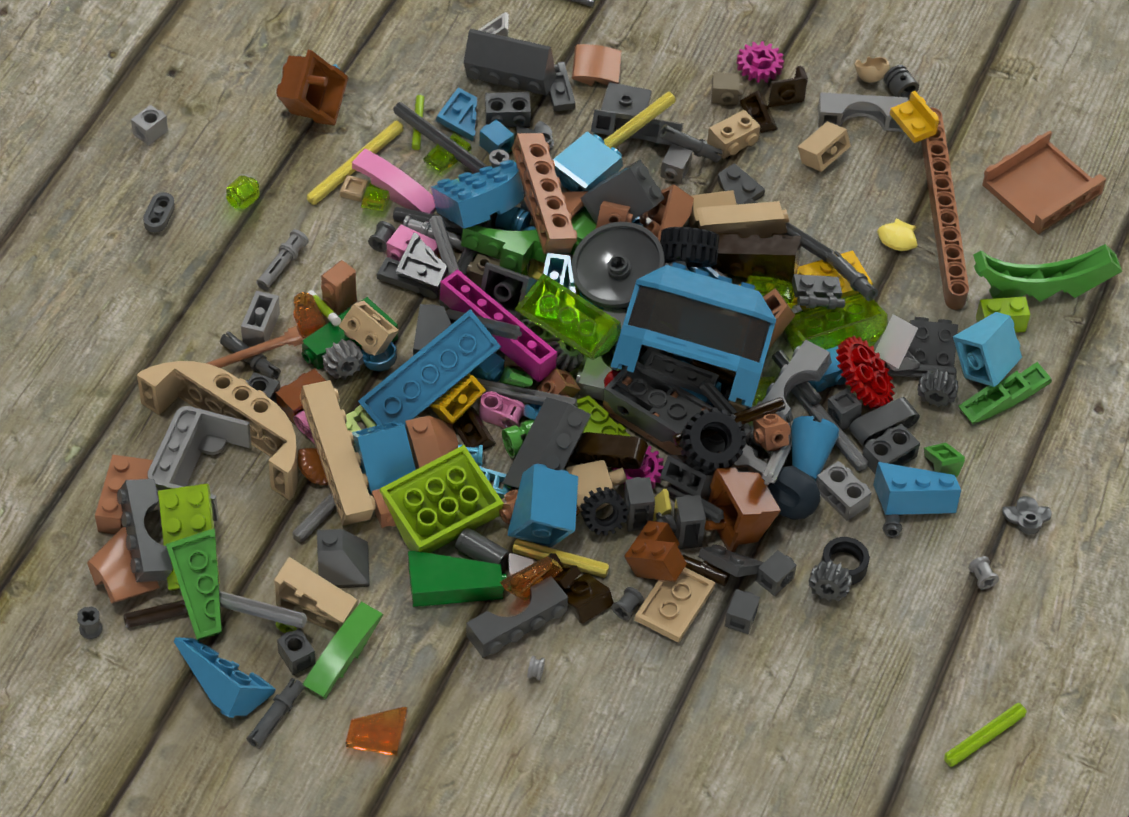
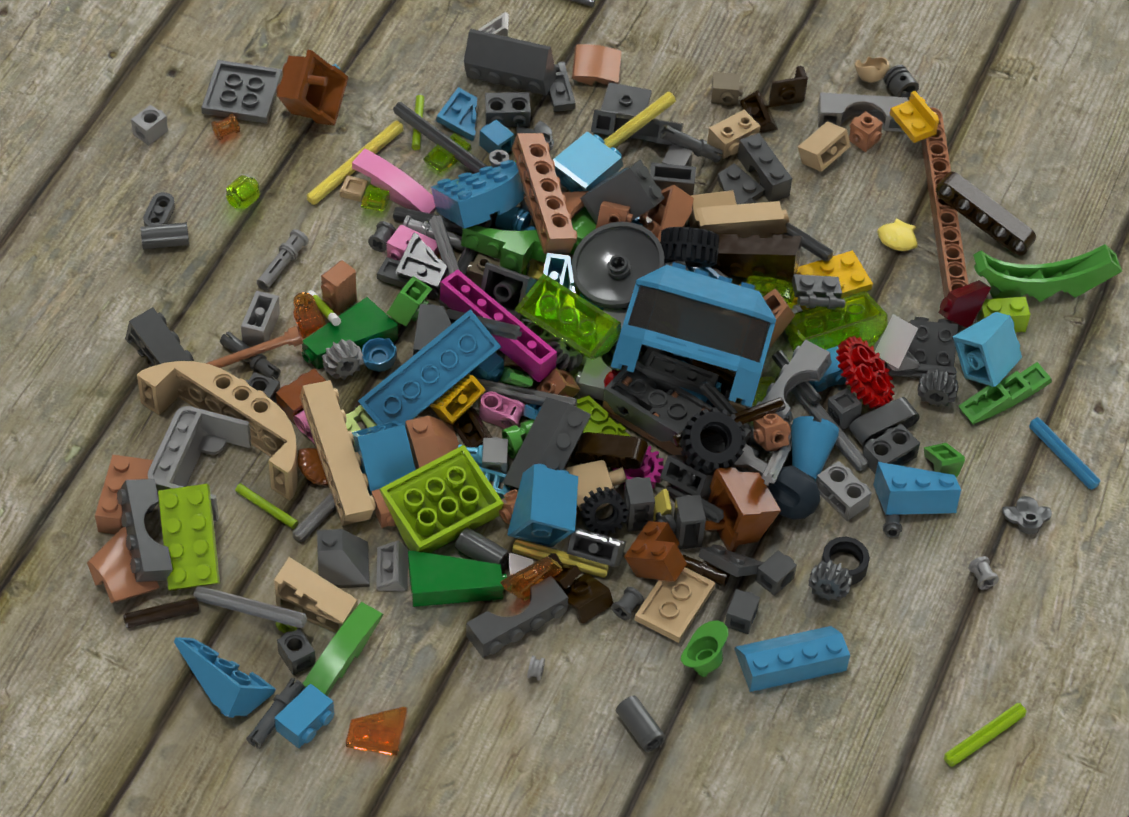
(89, 622): dark grey bush -> none
(155, 339): none -> dark grey wedge
(164, 235): none -> dark grey pin
(197, 575): bright green wing -> none
(218, 126): none -> clear orange bush
(242, 91): none -> dark grey plate
(266, 506): none -> lime bar
(305, 716): none -> dark azure brick
(368, 328): tan brick -> none
(392, 567): none -> light grey slope
(408, 301): none -> bright green brick
(495, 454): none -> light grey brick
(596, 547): none -> dark grey brick
(640, 723): none -> dark grey pin
(669, 174): none -> dark grey brick
(705, 648): none -> bright green piece
(758, 156): none -> dark grey arch
(760, 62): dark pink gear -> none
(793, 658): none -> dark azure slope
(857, 280): dark grey pin -> none
(865, 131): none -> nougat brick
(964, 303): none -> dark red slope
(985, 213): none -> dark brown beam
(1041, 184): nougat panel -> none
(1069, 458): none -> dark azure axle

